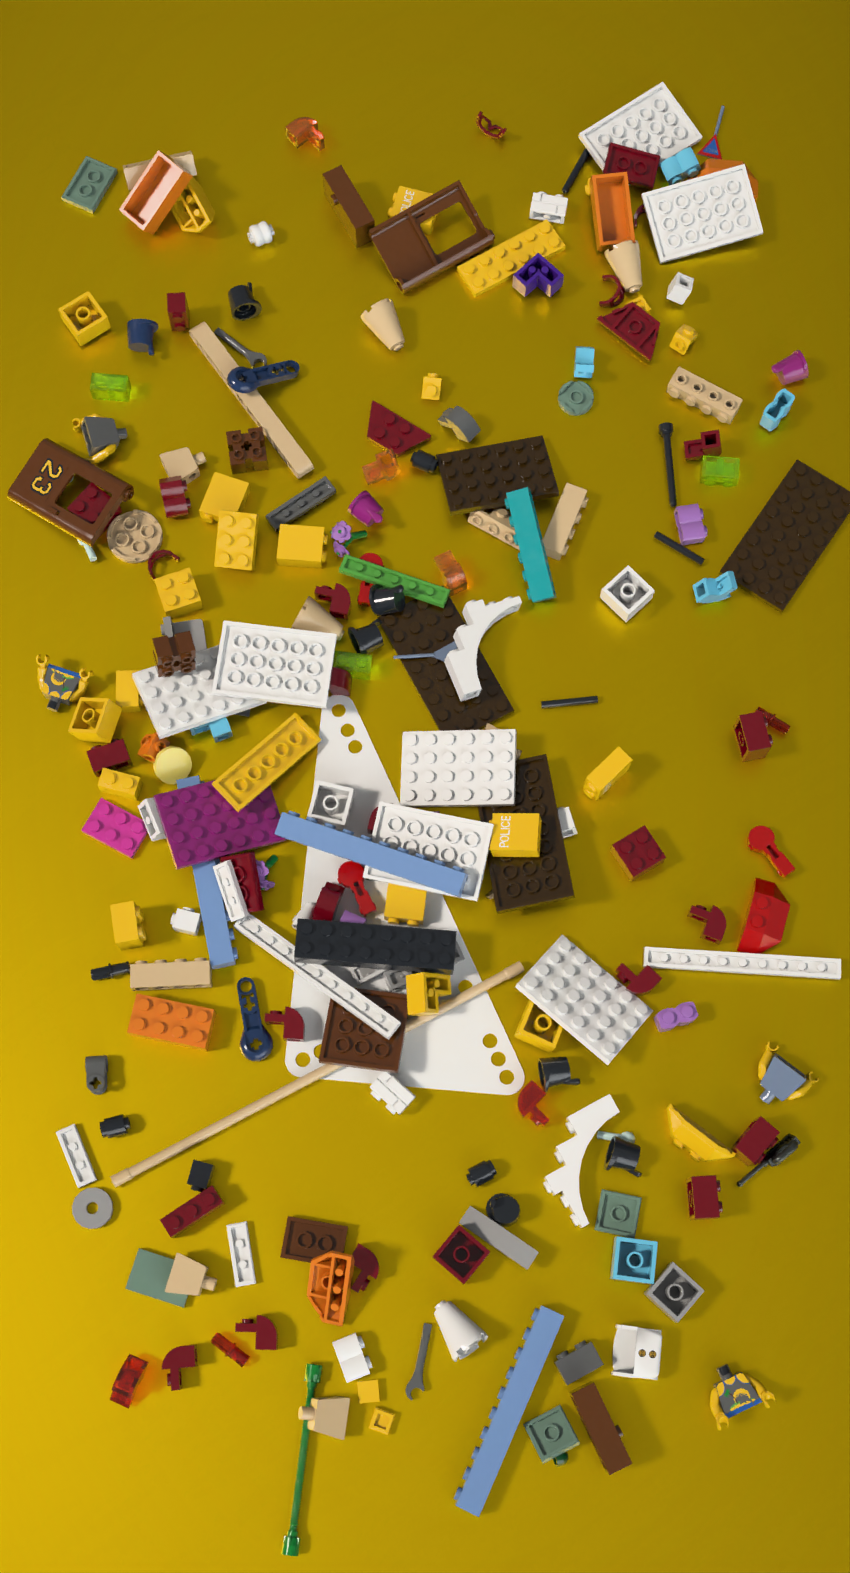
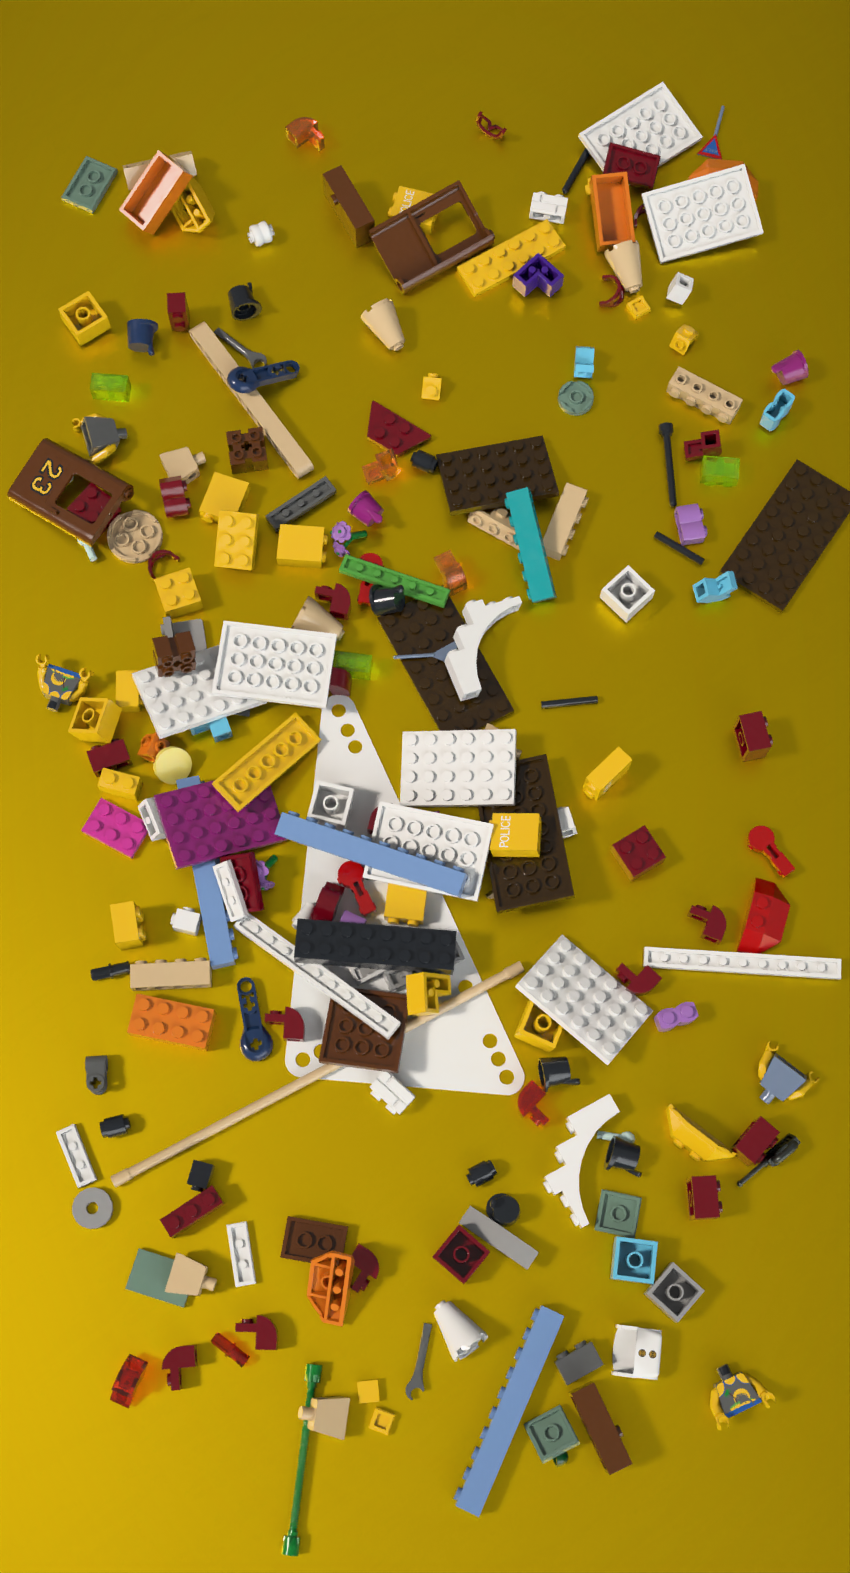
(351, 1357): white brick -> none
(366, 638): black hat -> none
(460, 422): dark grey brick -> none
(634, 328): dark red wing -> none
(680, 166): medium azure brick -> none
(774, 722): clear red axle -> none

